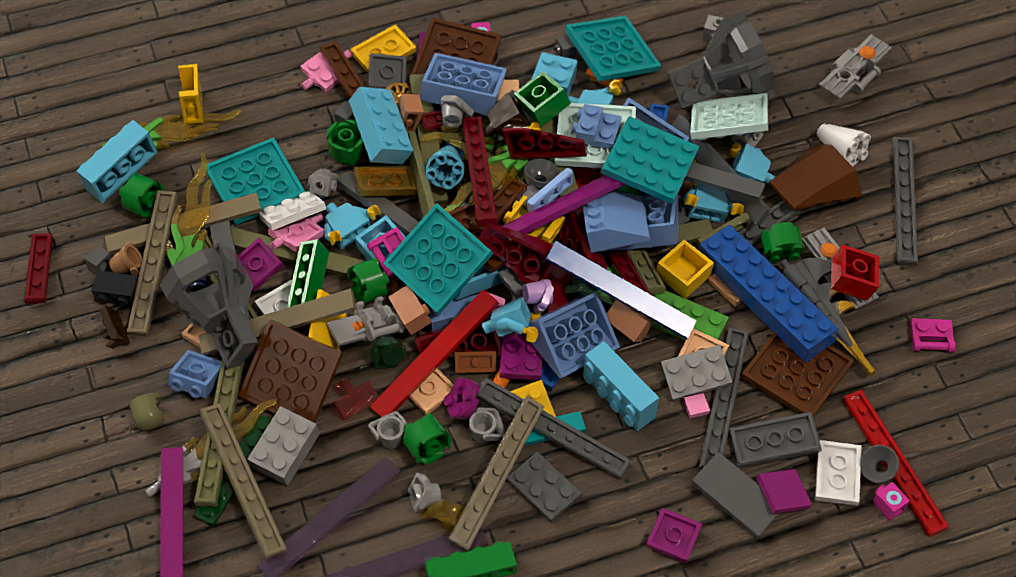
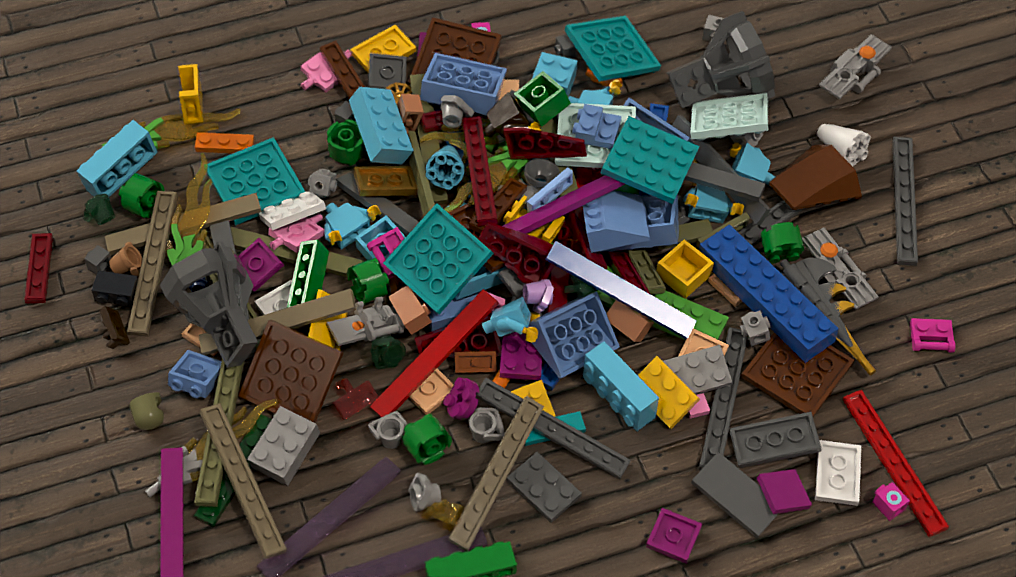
(99, 209): none -> clear green piece
(222, 142): none -> orange plate
(674, 395): none -> yellow plate
(755, 327): none -> light grey brick
(855, 272): red brick -> none
(872, 457): dark grey piece -> none

